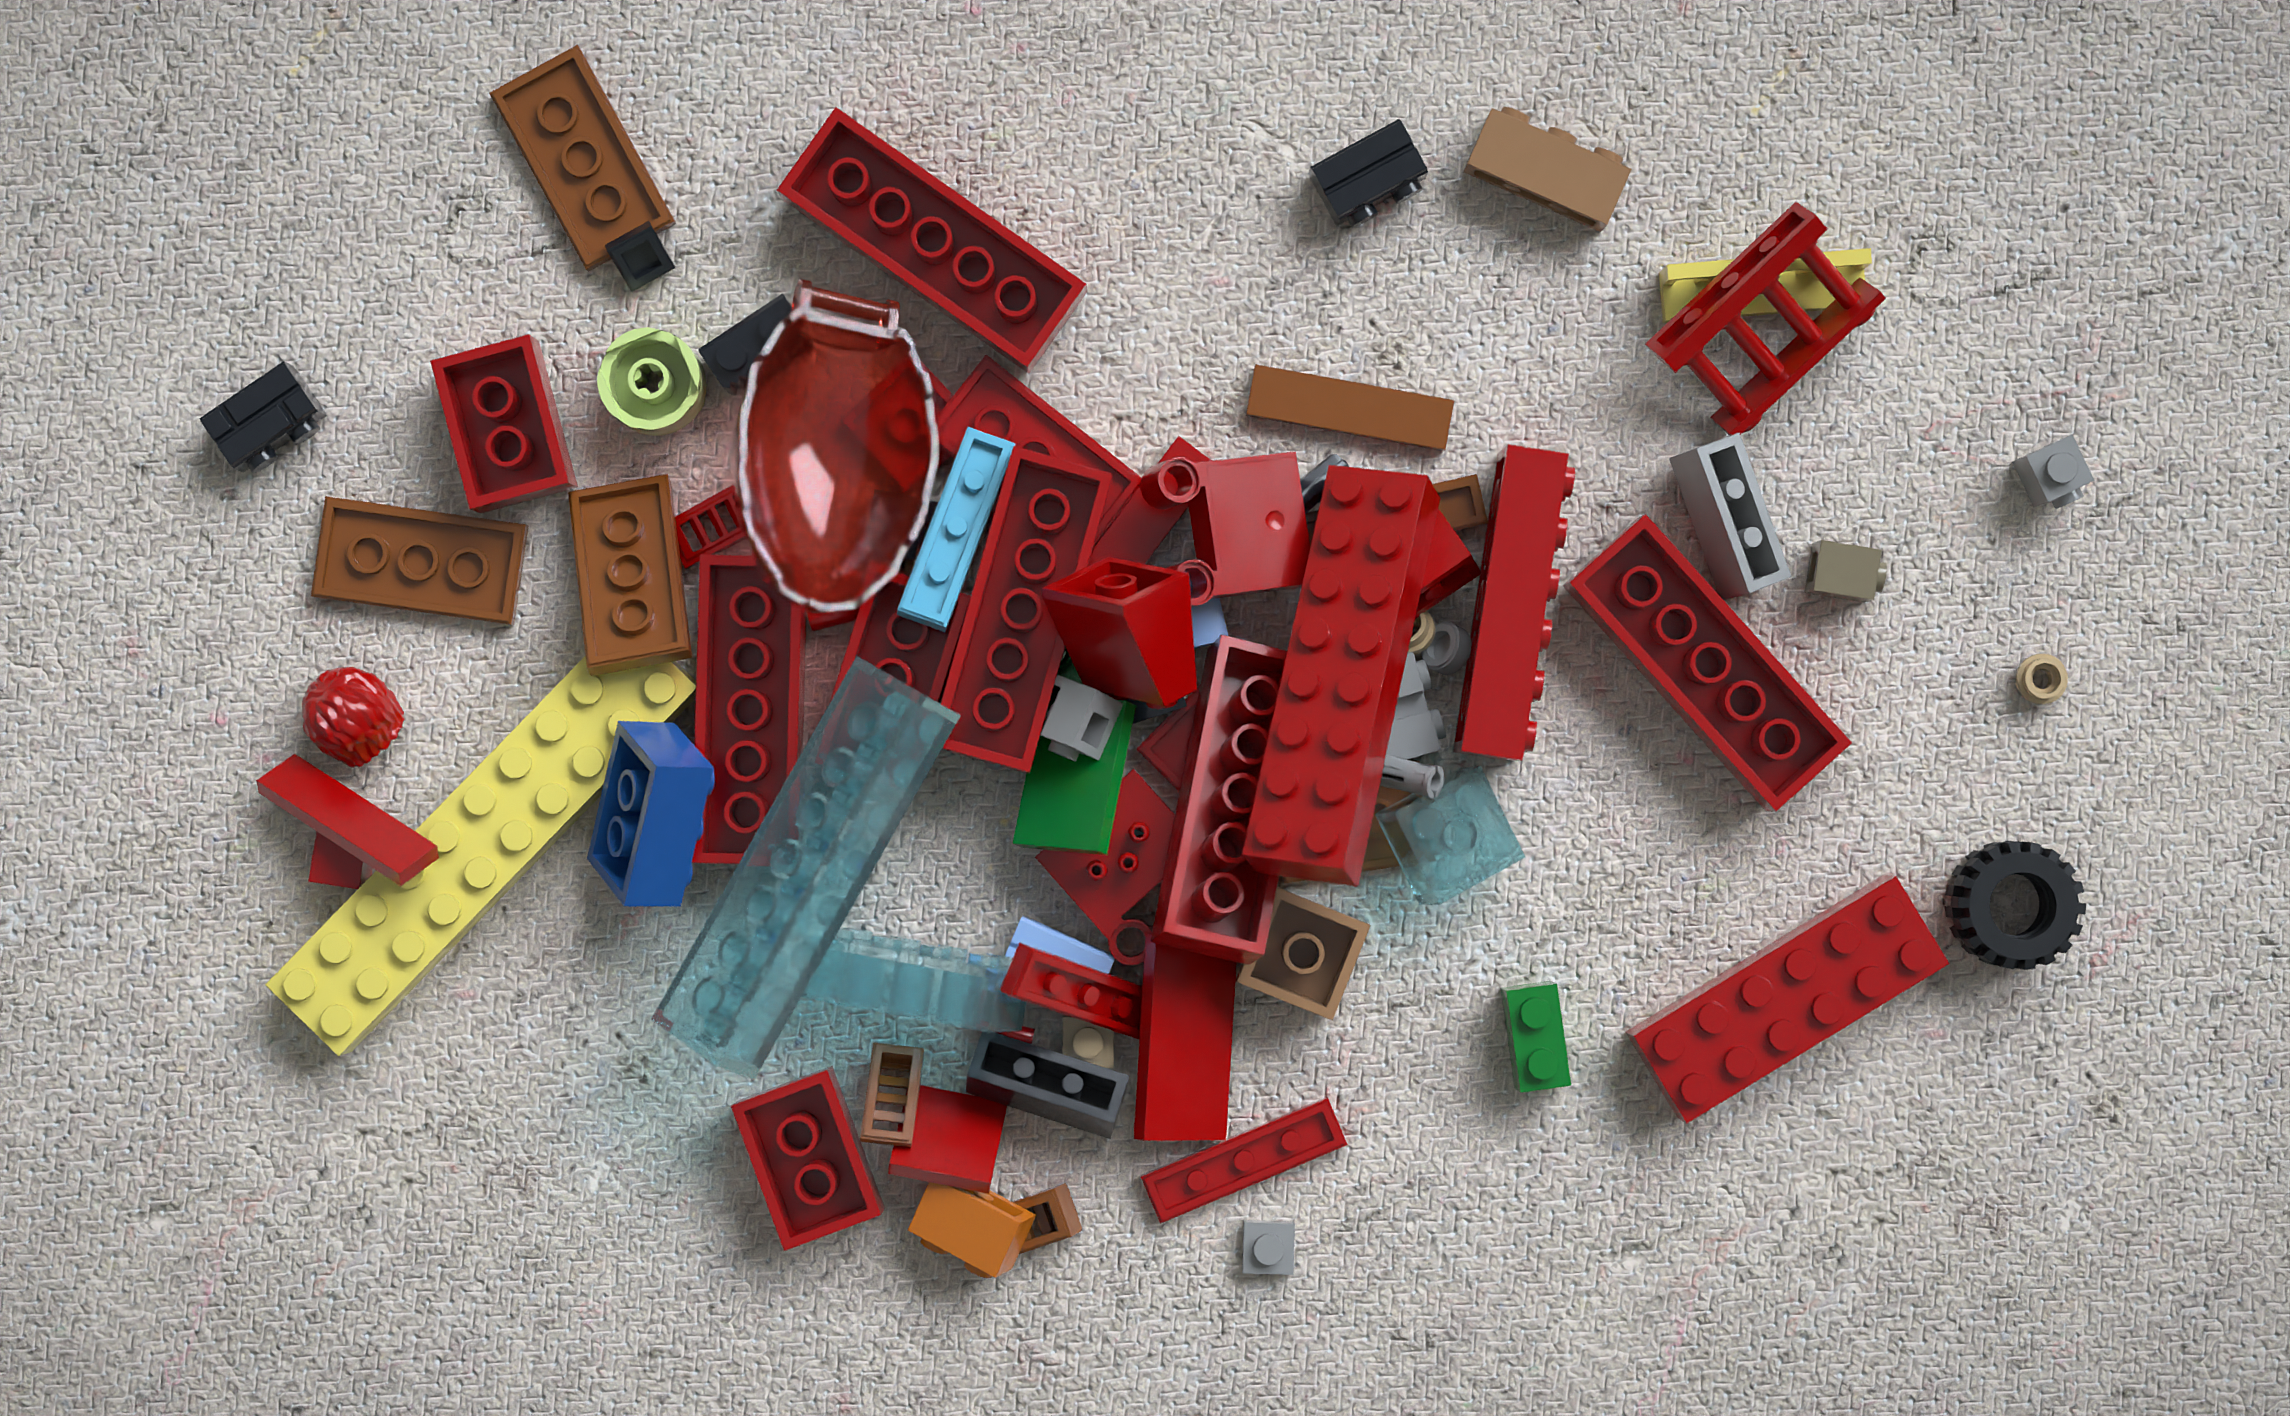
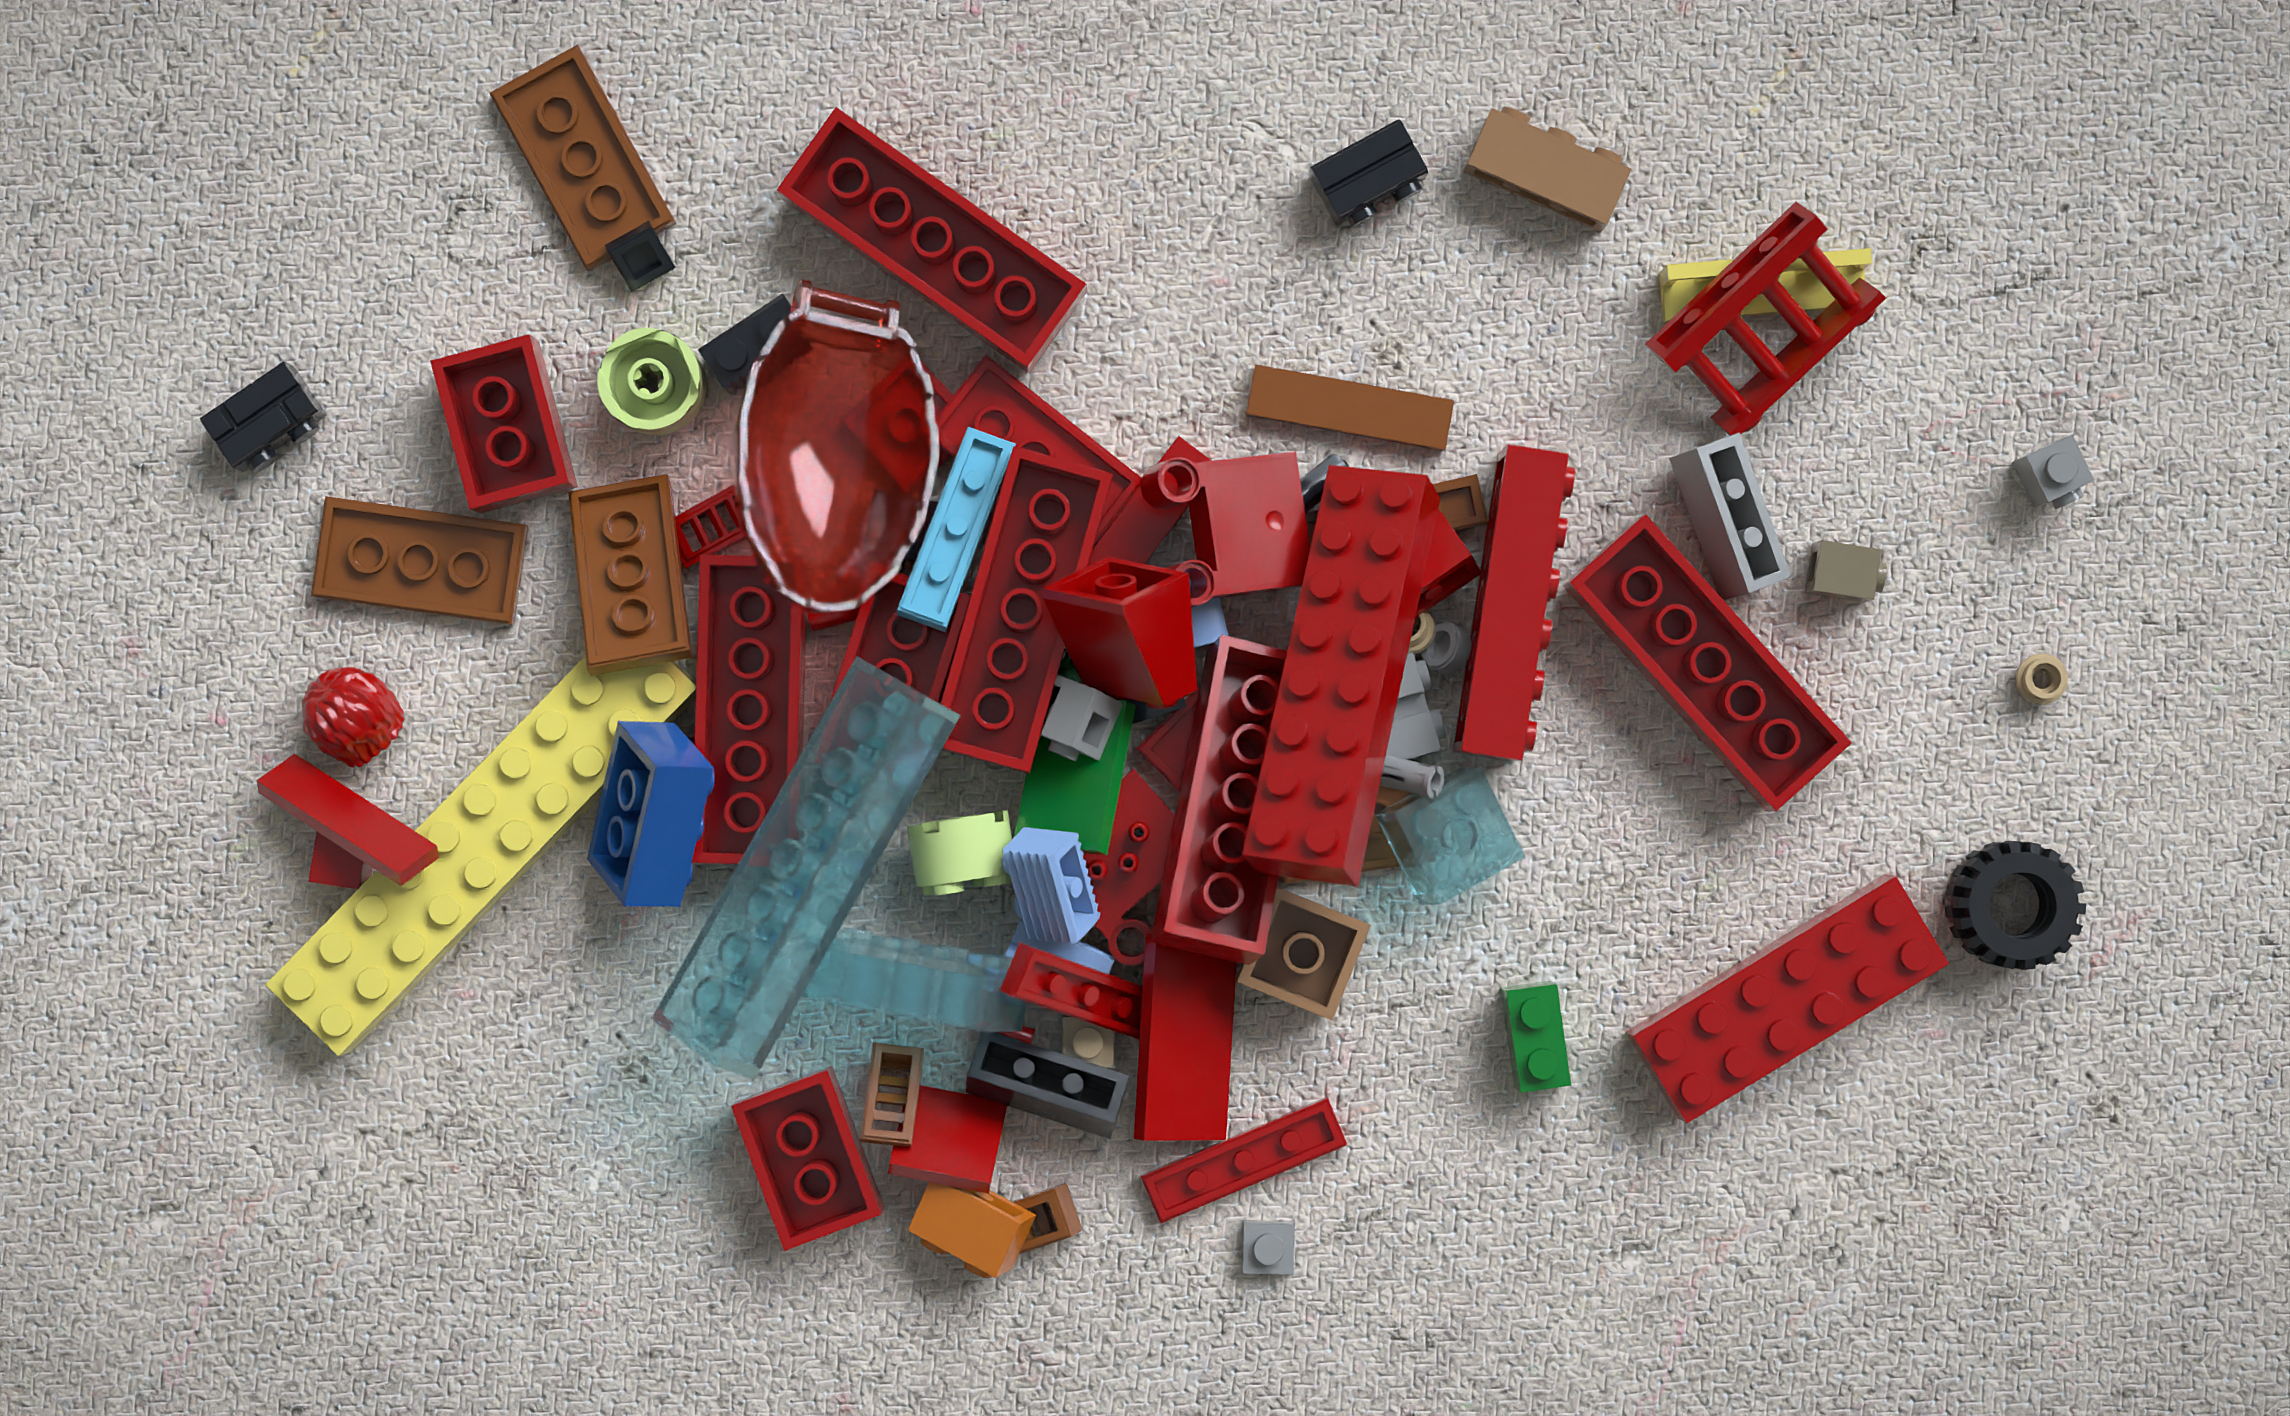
(959, 851): none -> yellowish green brick
(1050, 884): none -> light blue brick

